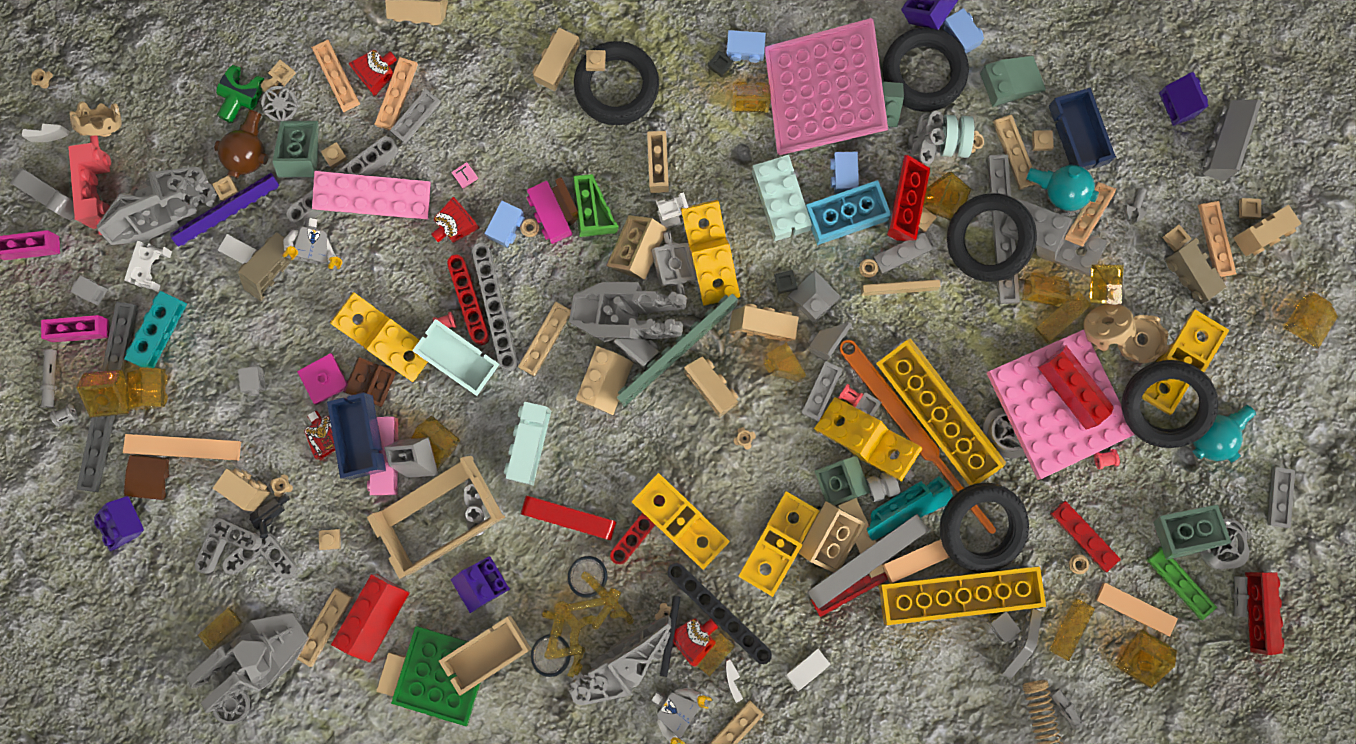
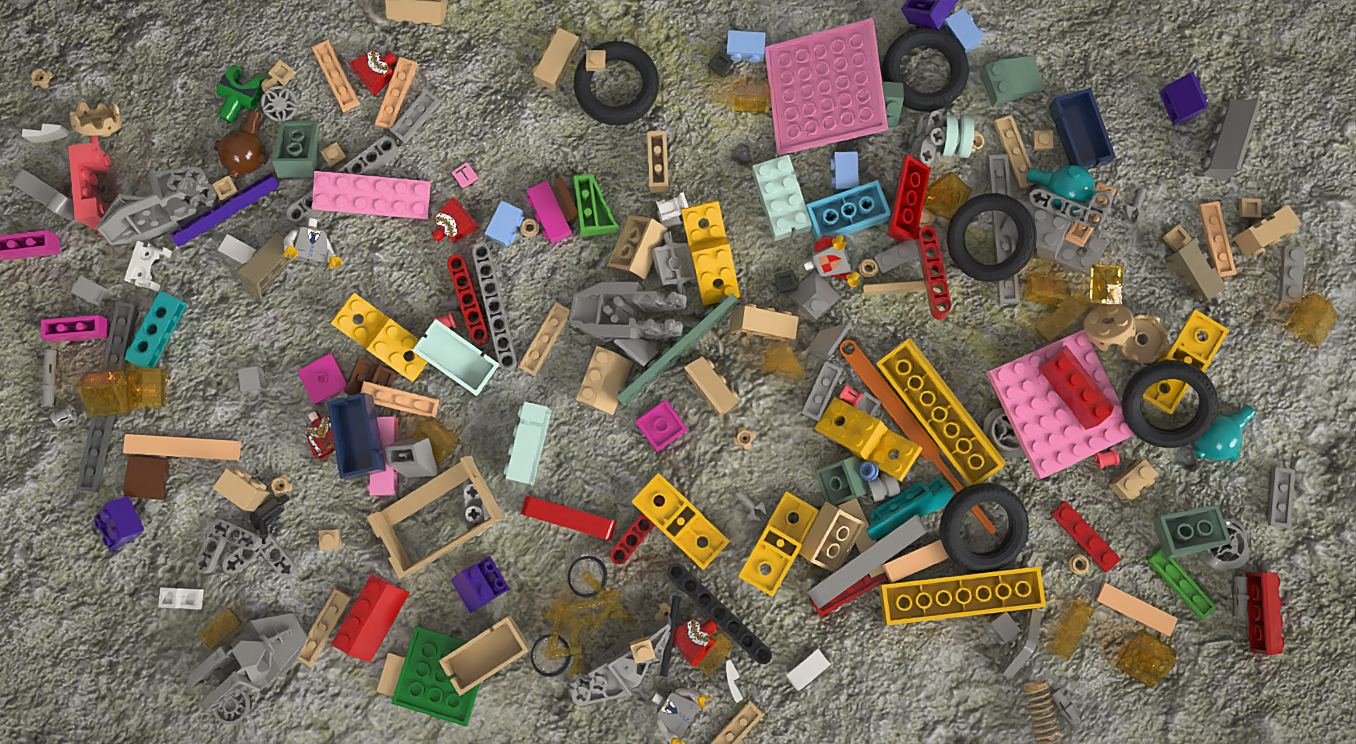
(180, 598): none -> white slope
(401, 400): none -> light nougat tile
(642, 649): none -> tan plate
(661, 425): none -> dark pink plate
(750, 505): none -> light grey bar
(832, 259): none -> torso
(866, 467): none -> medium blue plate
(933, 281): none -> red beam
(1066, 211): none -> light grey beam
(1132, 480): none -> tan brick
(1291, 274): none -> light grey plate

